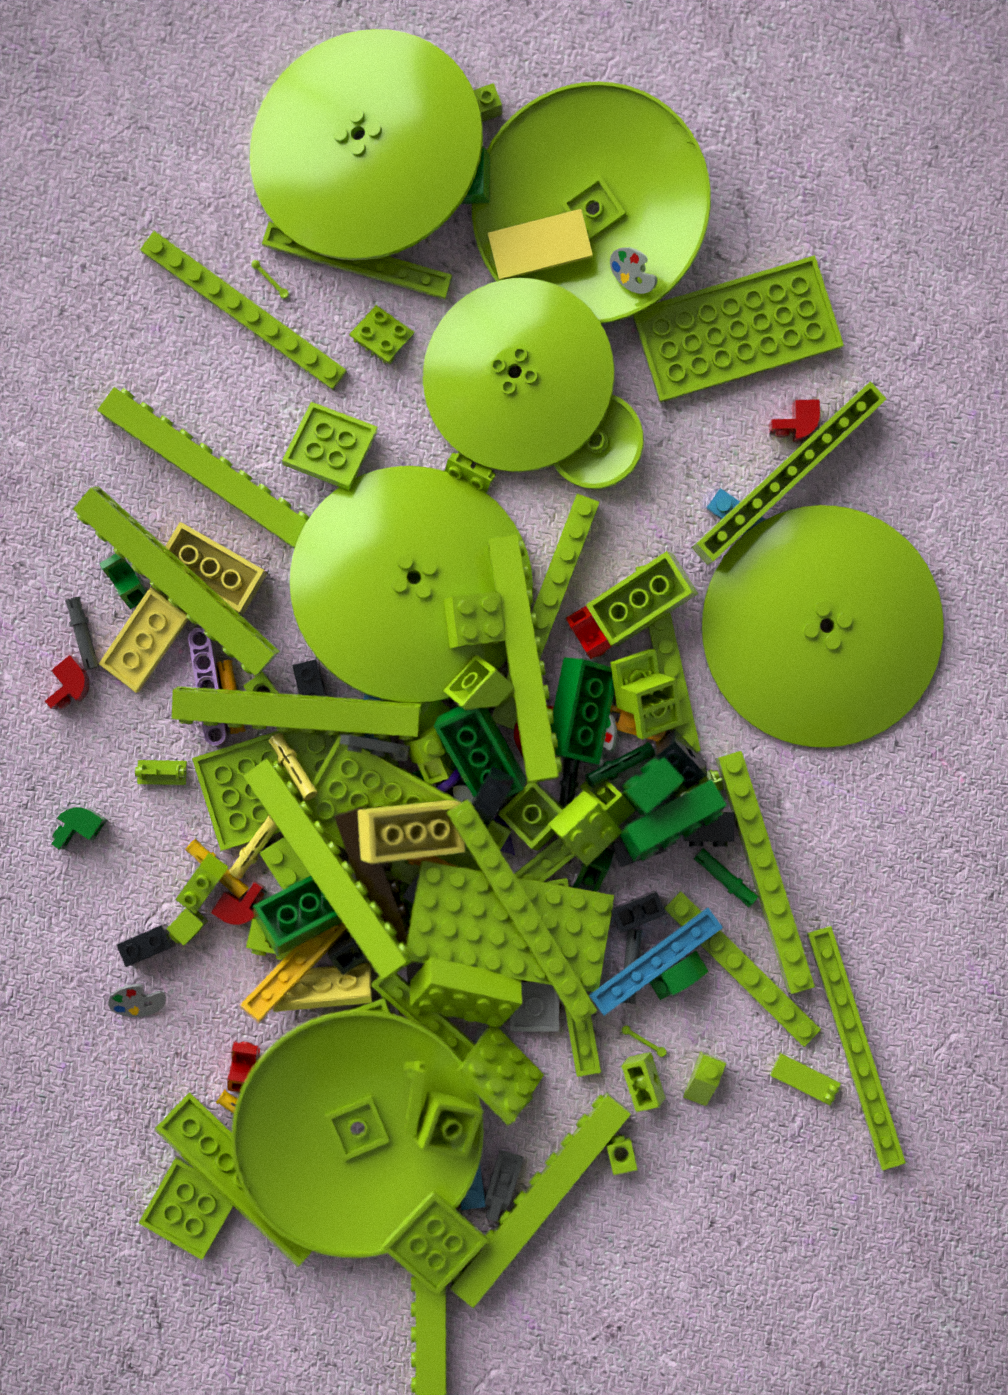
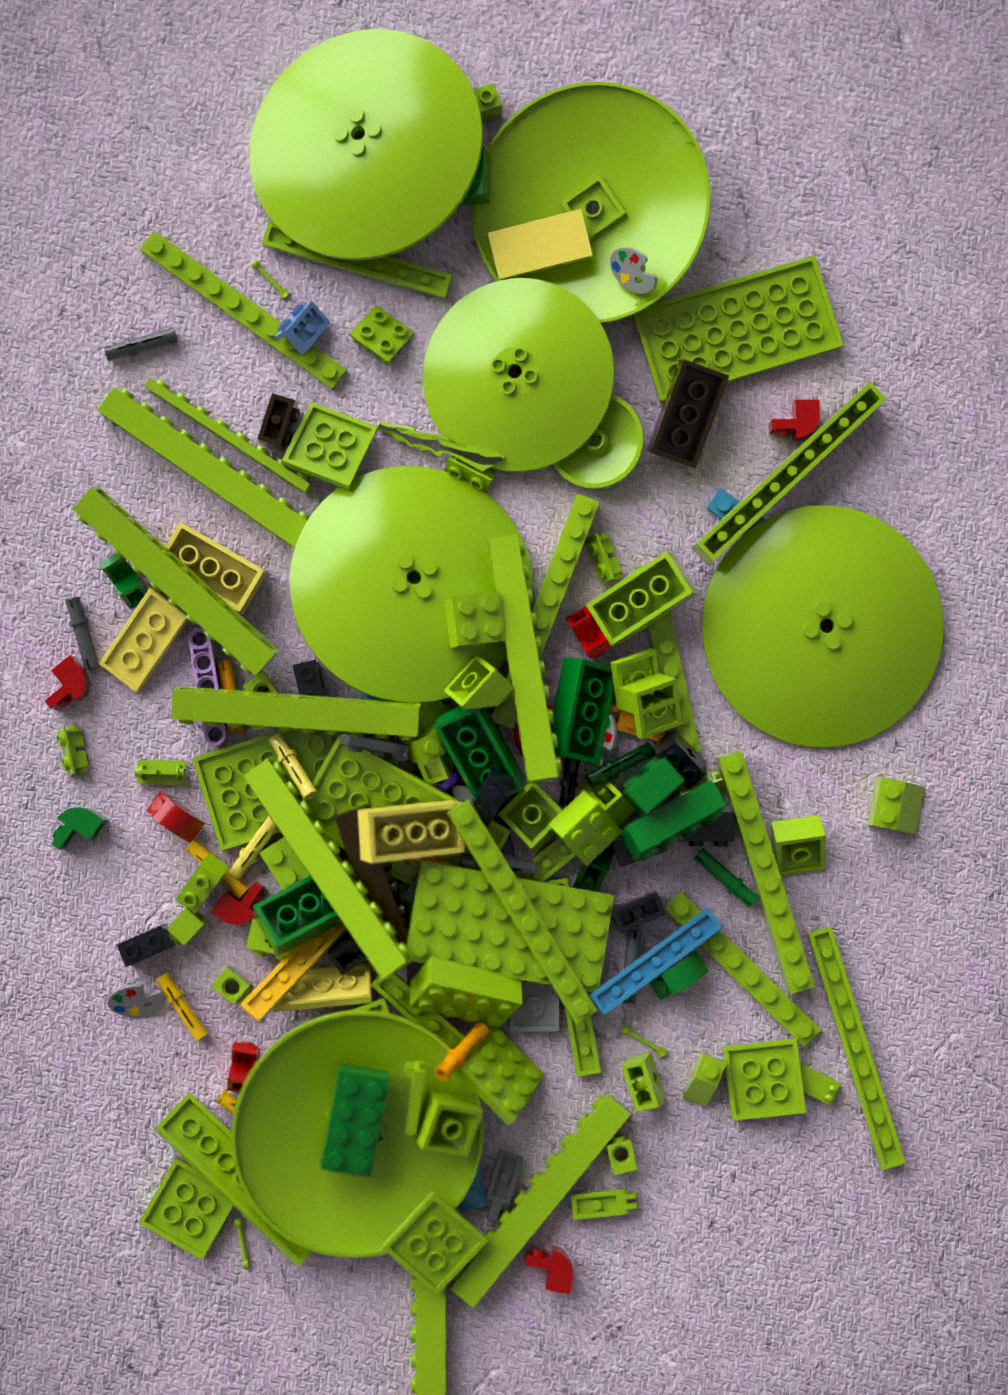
(68, 741): none -> lime hinge
(140, 344): none -> dark grey pin
(175, 817): none -> red brick
(181, 1006): none -> yellow pin
(221, 430): none -> lime plate
(221, 985): none -> lime brick
(238, 1222): none -> lime hinge
(278, 422): none -> dark brown brick
(303, 326): none -> medium blue bracket
(354, 1120): none -> green brick
(456, 1058): none -> light orange pin
(472, 455): none -> lime sword
(518, 867): none -> dark grey pin
(558, 1267): none -> red brick
(602, 1203): none -> lime hinge
(606, 568): none -> lime hinge
(687, 413): none -> dark brown brick
(764, 1079): none -> lime plate
(799, 845): none -> lime slope
(895, 805): none -> lime slope

